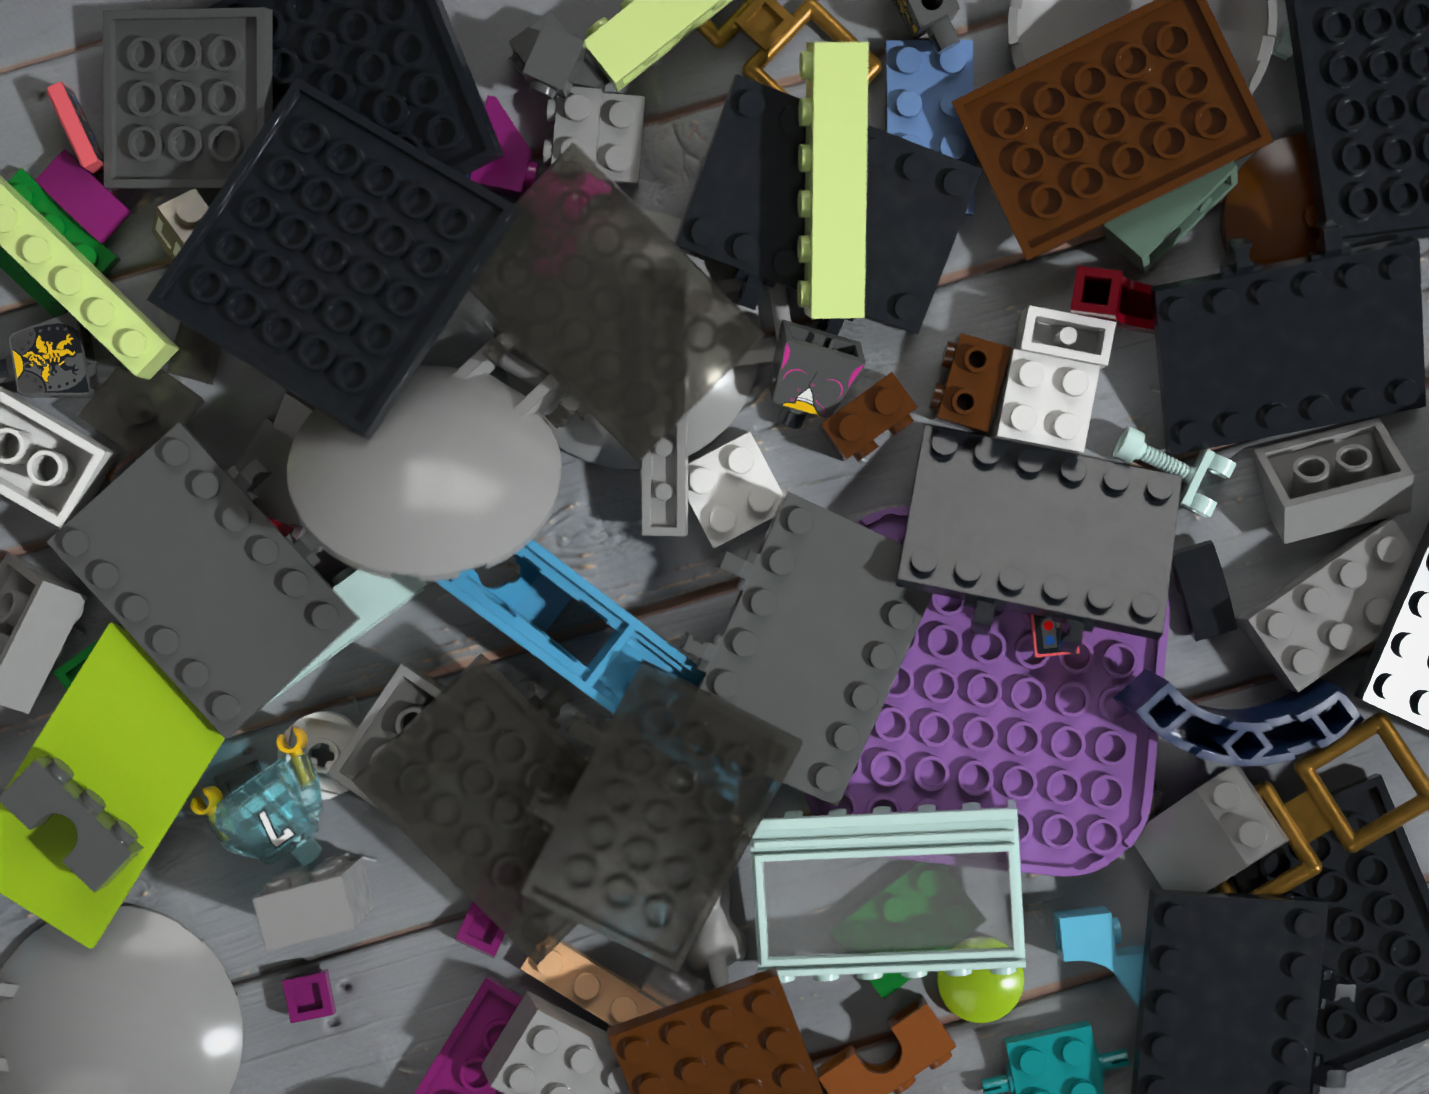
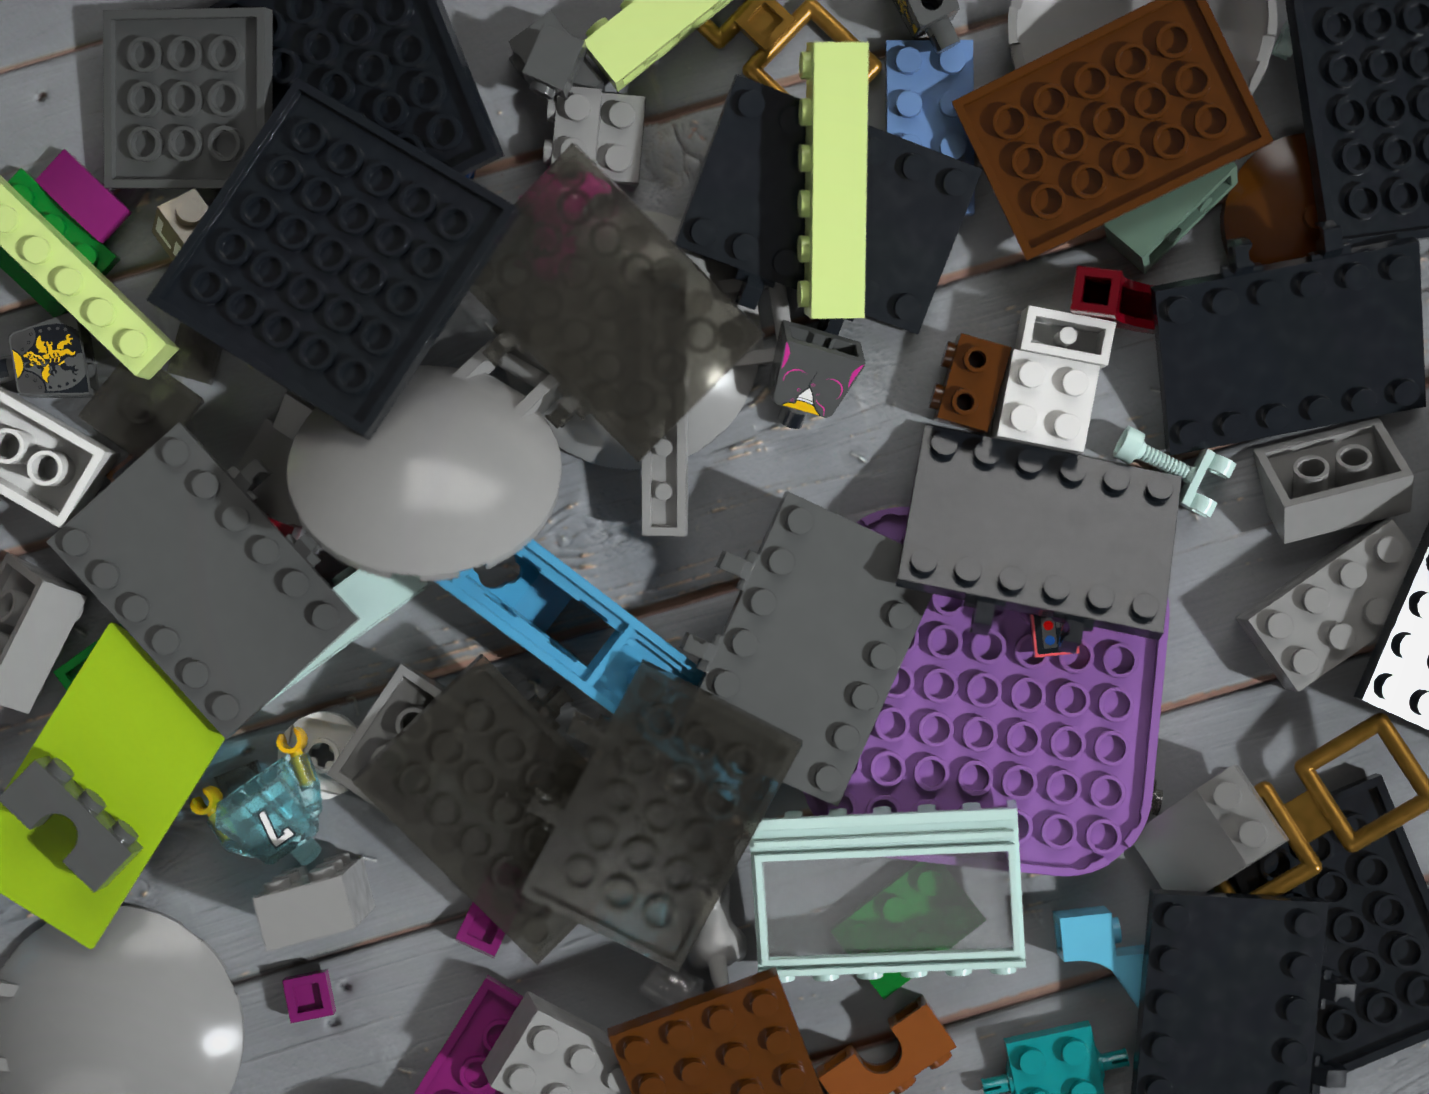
(76, 127): coral tile -> none
(515, 170): magenta slope -> none
(590, 985): light nougat plate -> none
(732, 490): white plate -> none
(866, 417): reddish brown brick -> none
(981, 995): lime dish -> none
(1203, 590): black slope -> none
(1241, 736): dark blue brick -> none

